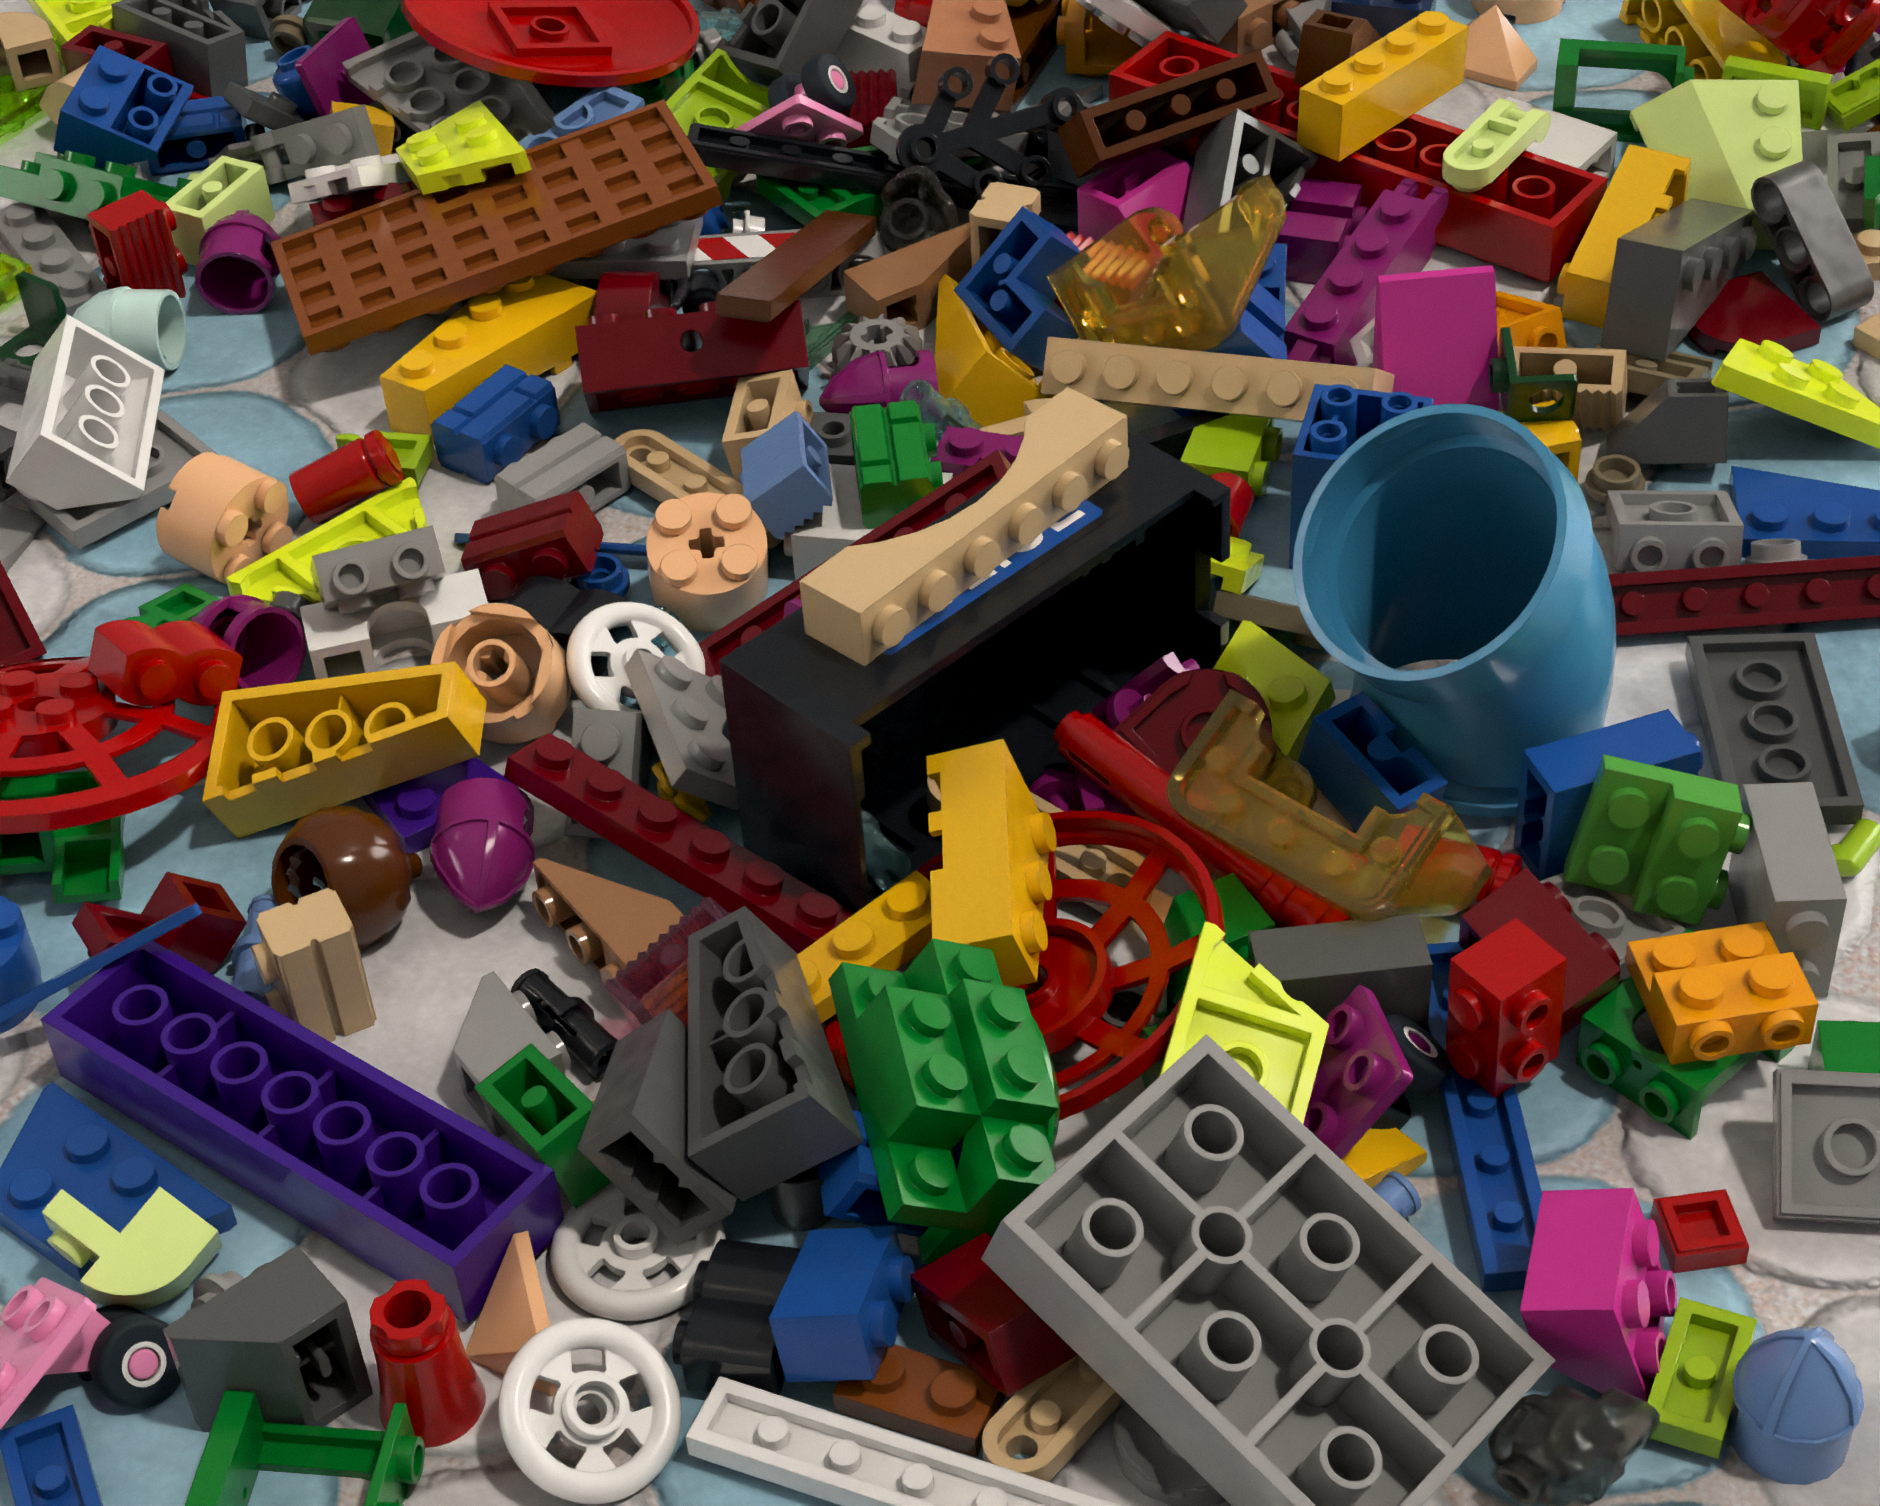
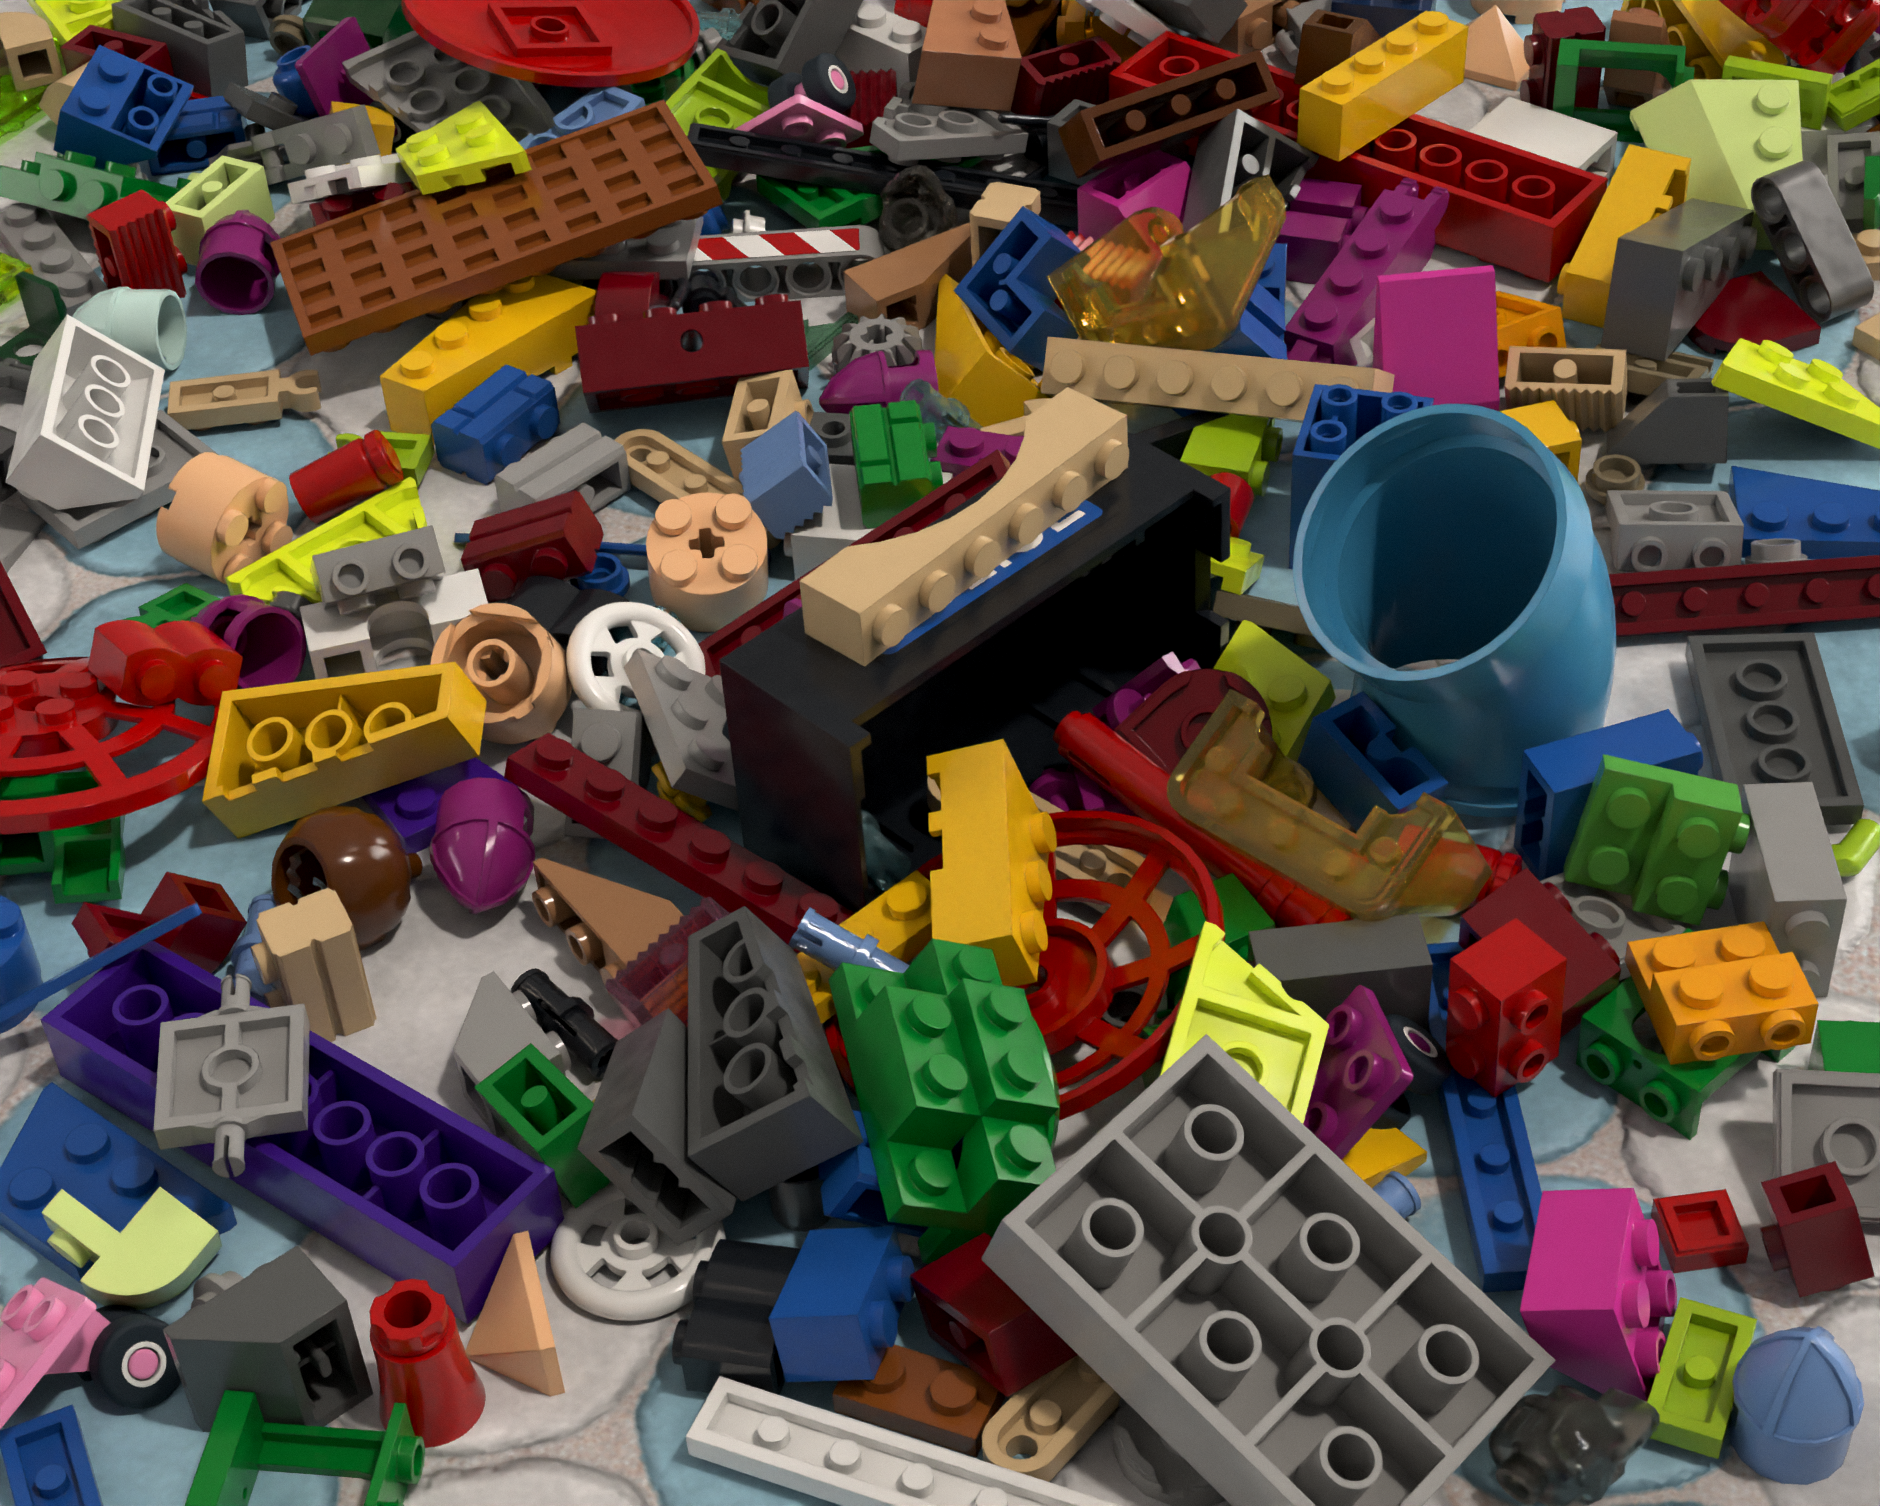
(232, 1076): none -> light grey plate
(242, 398): none -> tan plate
(623, 1356): white plate -> none
(795, 266): reddish brown tile -> none
(834, 944): none -> medium blue pin
(980, 132): black plant -> none
(1064, 73): none -> dark red brick
(1492, 144): yellowish green plate -> none
(1517, 390): dark green bracket -> none
(1542, 55): none -> dark red brick
(1629, 86): none -> nougat slope
(1815, 1230): none -> dark red brick

